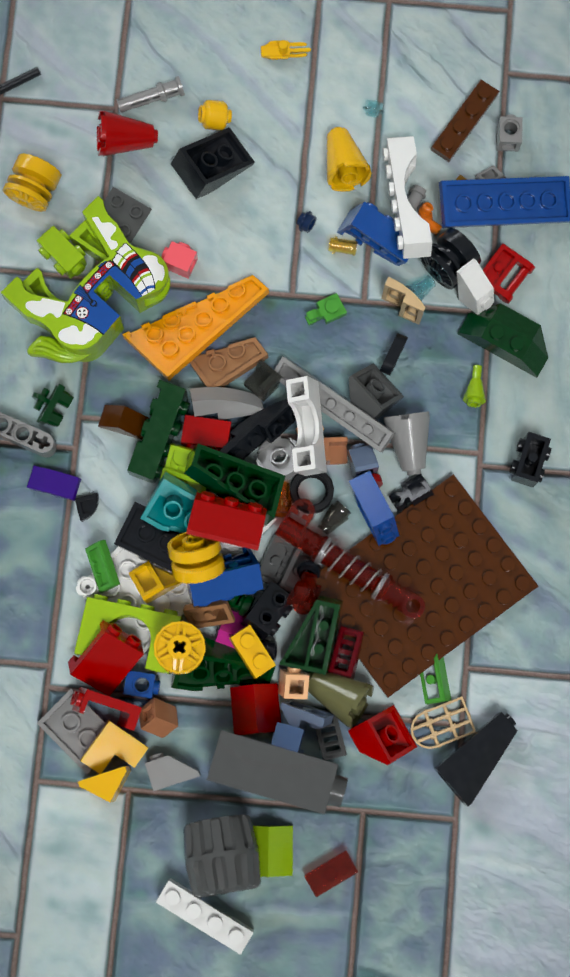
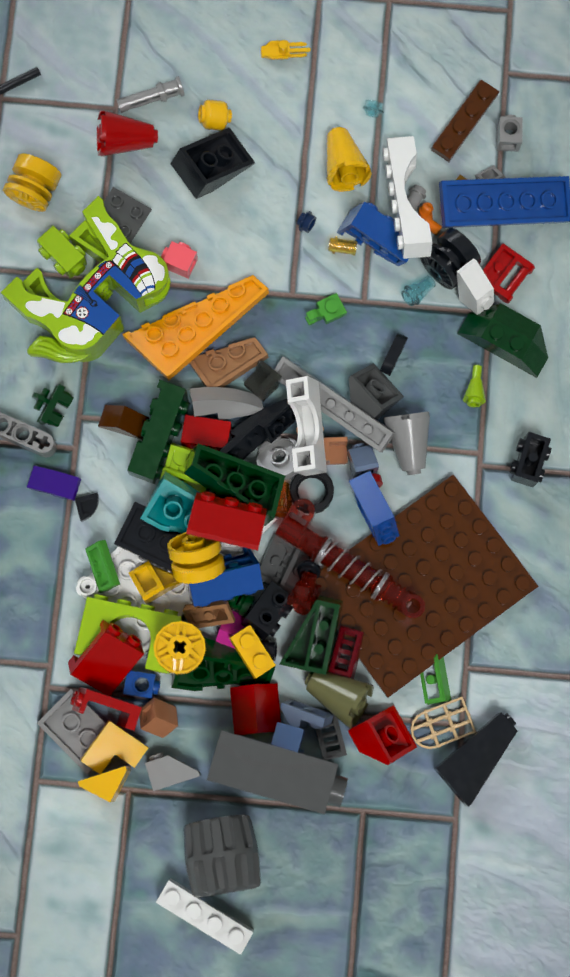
(275, 849): lime slope -> none
(293, 683): light nougat brick -> none
(330, 873): clear red plate -> none
(334, 517): clear smoke cone -> none
(401, 296): tan slope -> none
(413, 491): black plate -> none

